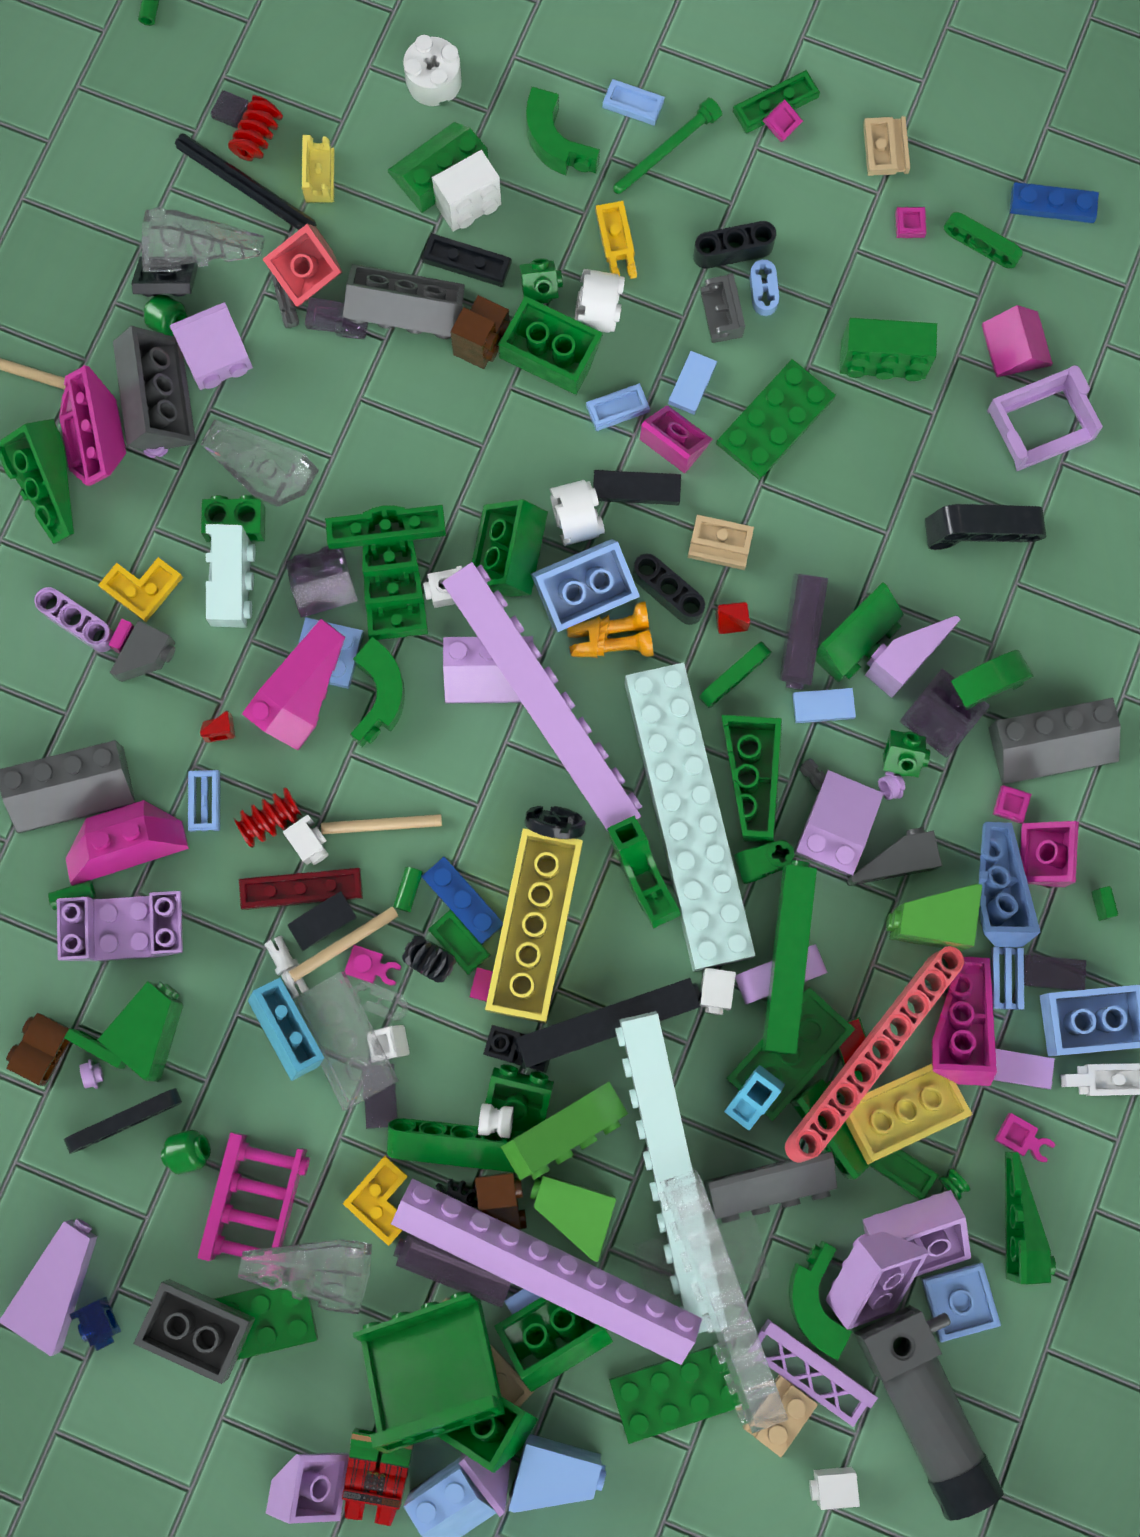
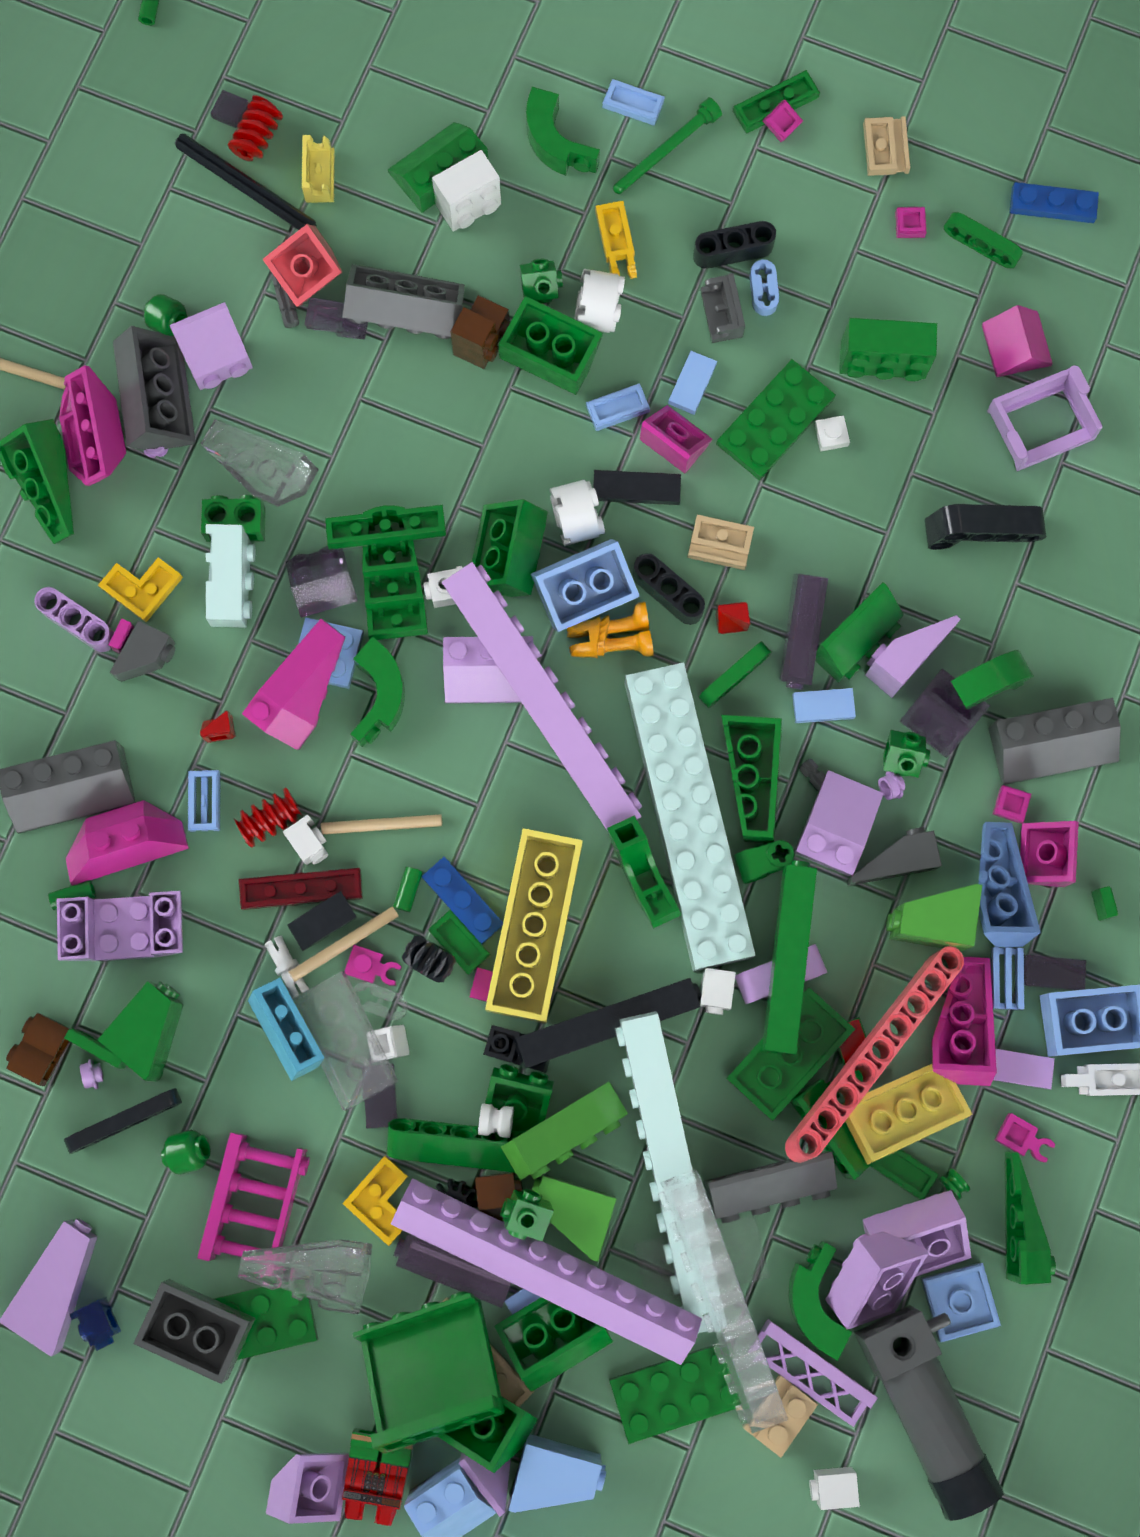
(174, 283): black plate -> none
(180, 238): clear wedge -> none
(432, 70): white brick -> none
(466, 260): black tile -> none
(526, 1215): none -> green brick
(556, 823): black tile -> none
(754, 1097): medium azure brick -> none
(832, 433): none -> white plate

